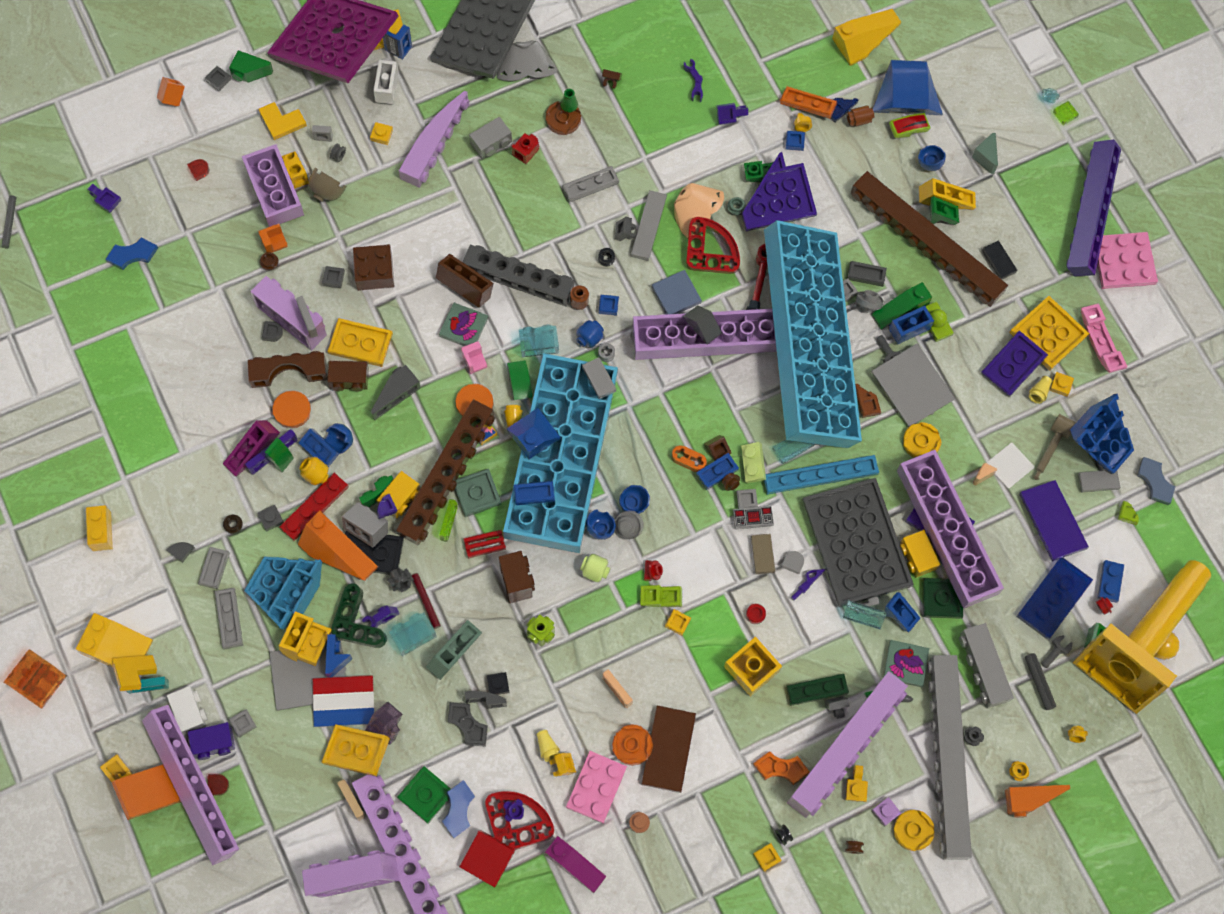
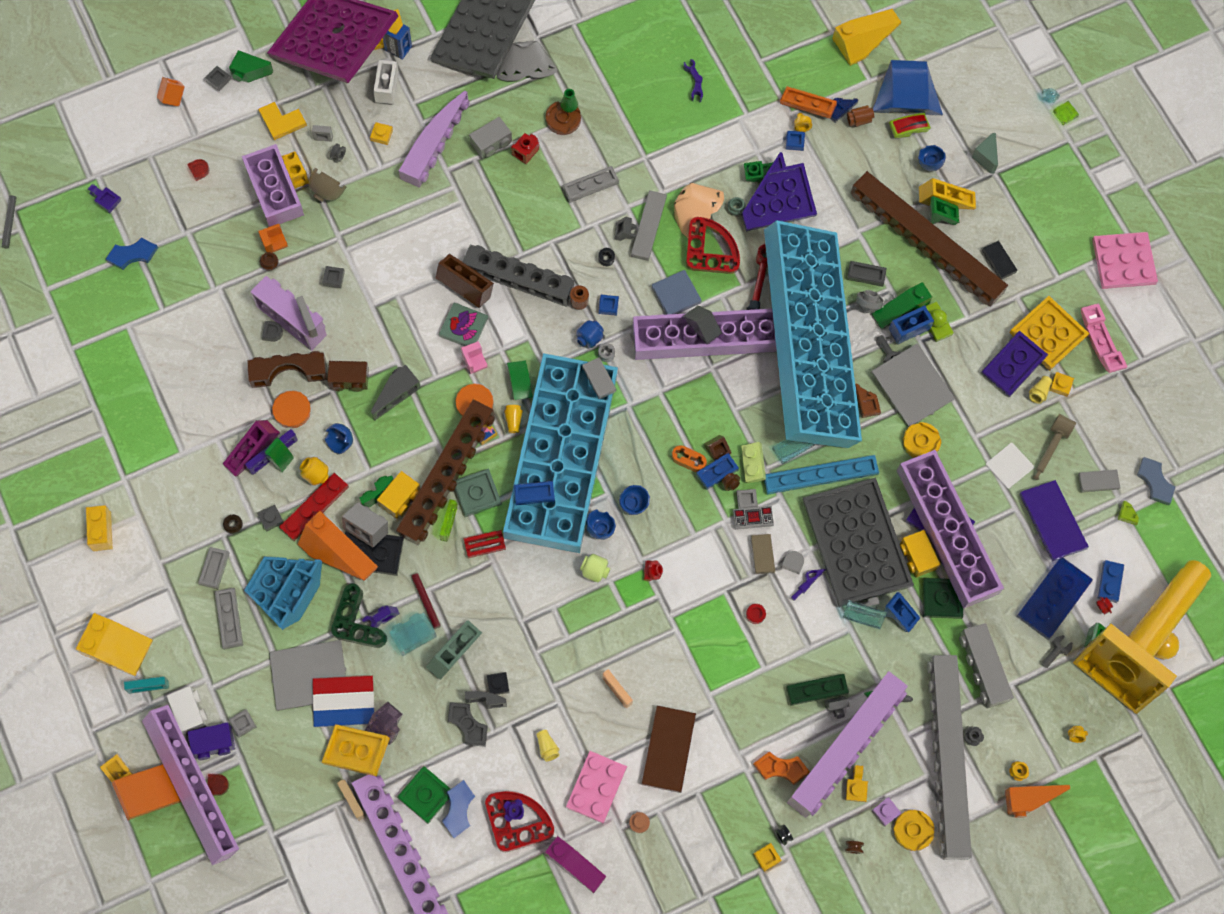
(35, 678): clear orange slope -> none
(129, 668): yellow tile -> none
(180, 550): dark grey tile -> none
(304, 639): yellow brick -> none
(318, 447): blue plate -> none
(335, 661): blue slope -> none
(350, 874): lavender brick -> none
(360, 342): yellow tile -> none
(373, 267): reddish brown brick -> none
(386, 507): dark purple tile -> none
(400, 579): dark grey gear -> none
(487, 858): red tile -> none
(515, 575): reddish brown brick -> none
(533, 433): blue slope -> none
(538, 341): clear light blue brick -> none
(543, 636): lime brick -> none
(564, 764): yellow tile -> none
(611, 75): reddish brown tile -> none
(629, 524): light grey plate -> none
(632, 745): orange tile -> none
(661, 596): lime slope -> none
(678, 622): yellow tile -> none
(728, 112): dark purple plate -> none
(752, 666): yellow brick -> none
(849, 290): light grey tile -> none
(907, 662): tile -> none
(985, 472): light nougat slope -> none
(1040, 681): dark grey axle -> none
(1094, 208): dark purple brick -> none
(1104, 434): blue wedge -> none

